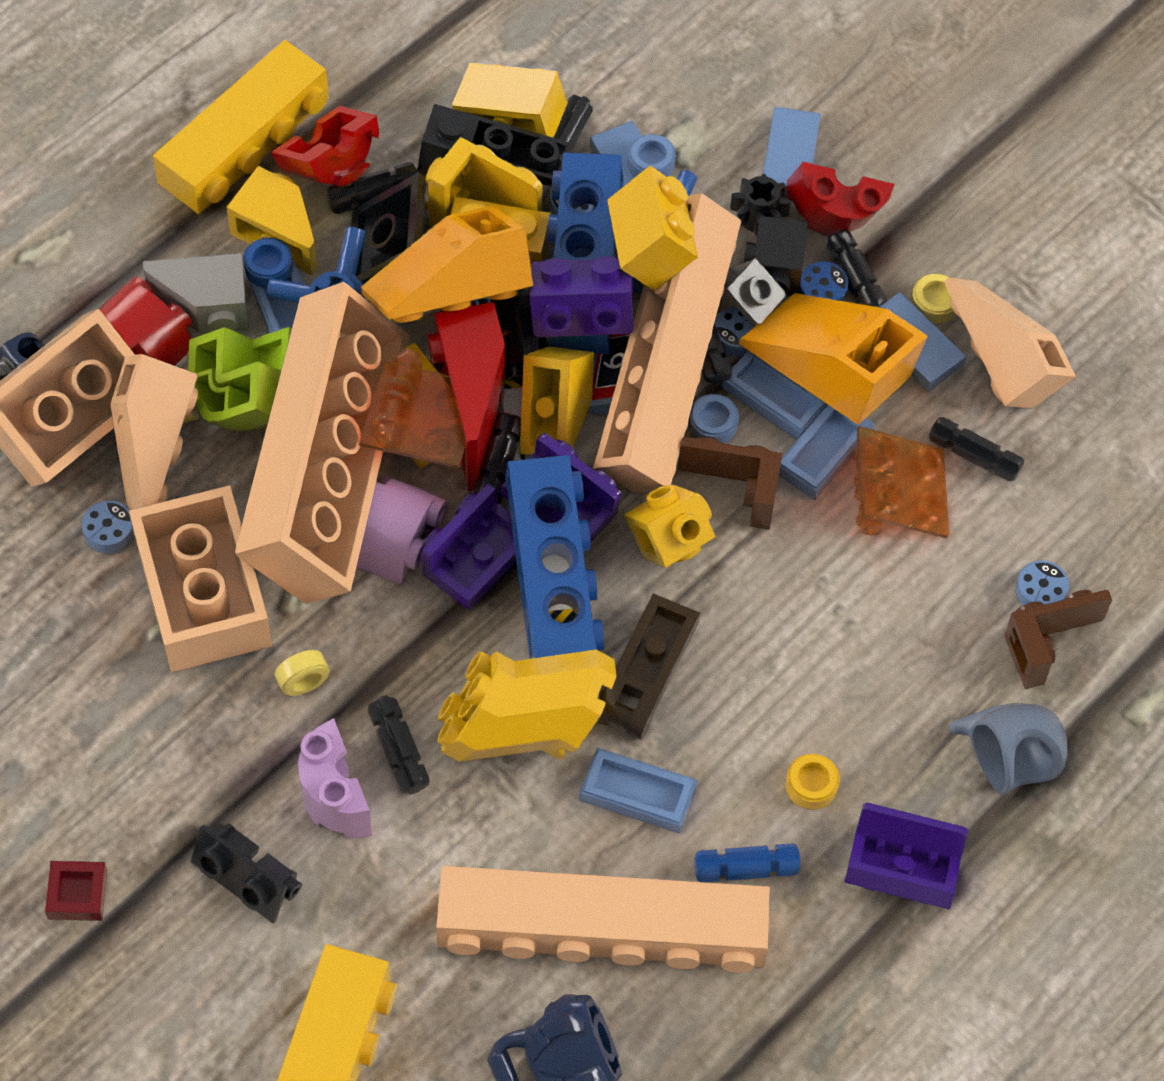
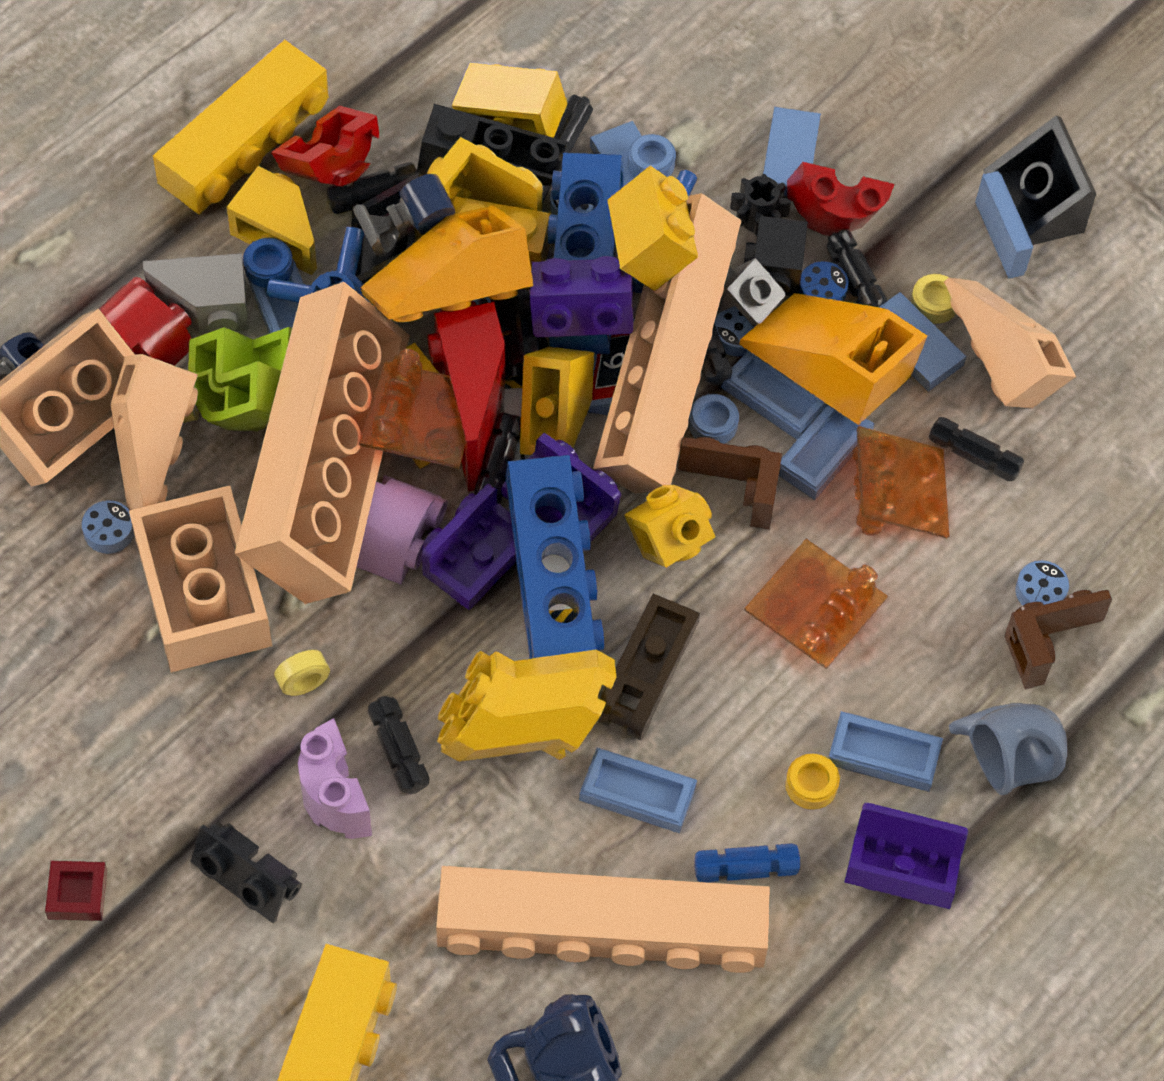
(420, 206): none -> leg
(817, 602): none -> clear orange hinge
(885, 751): none -> medium blue tile
(1004, 224): none -> medium blue tile
(1047, 183): none -> black slope

